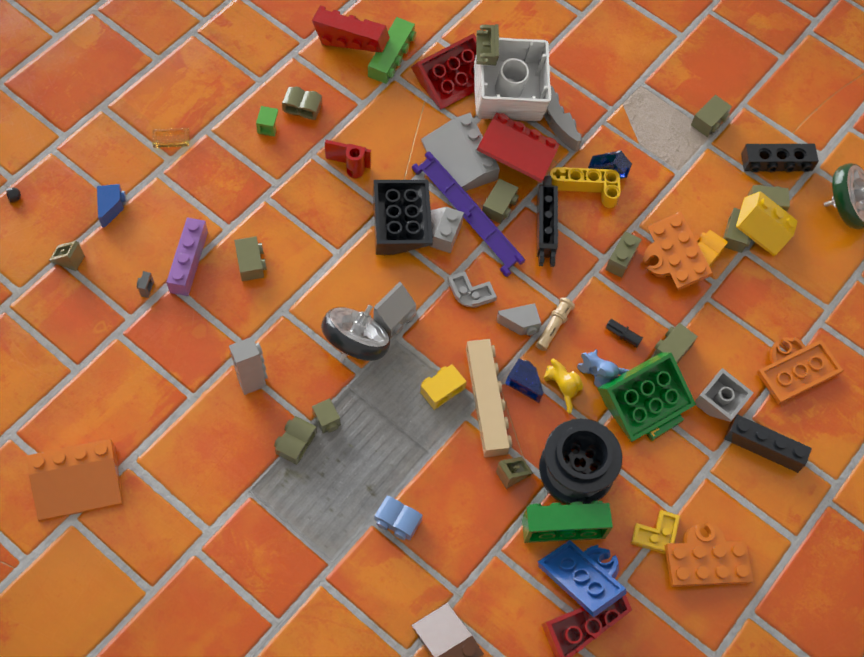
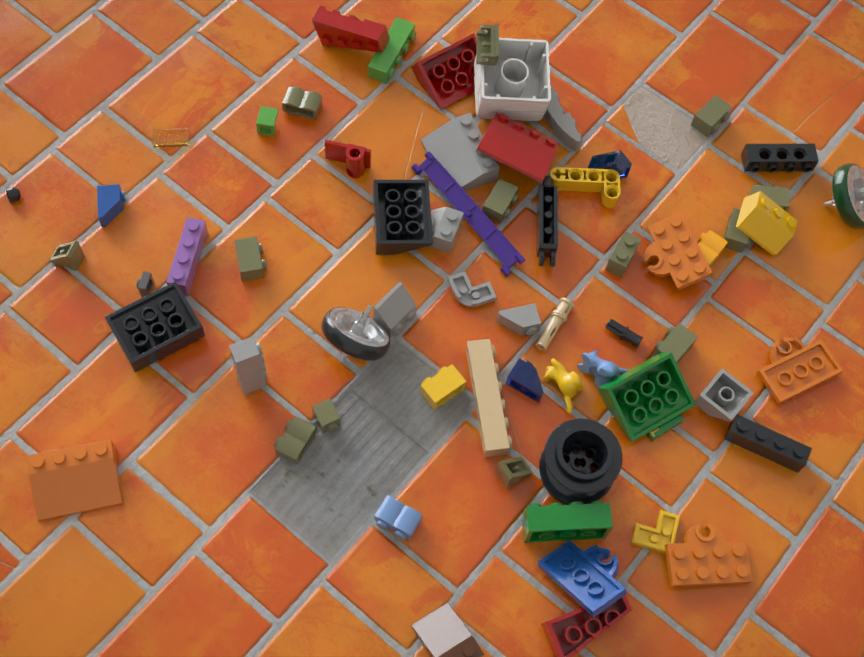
(155, 326): none -> black slope

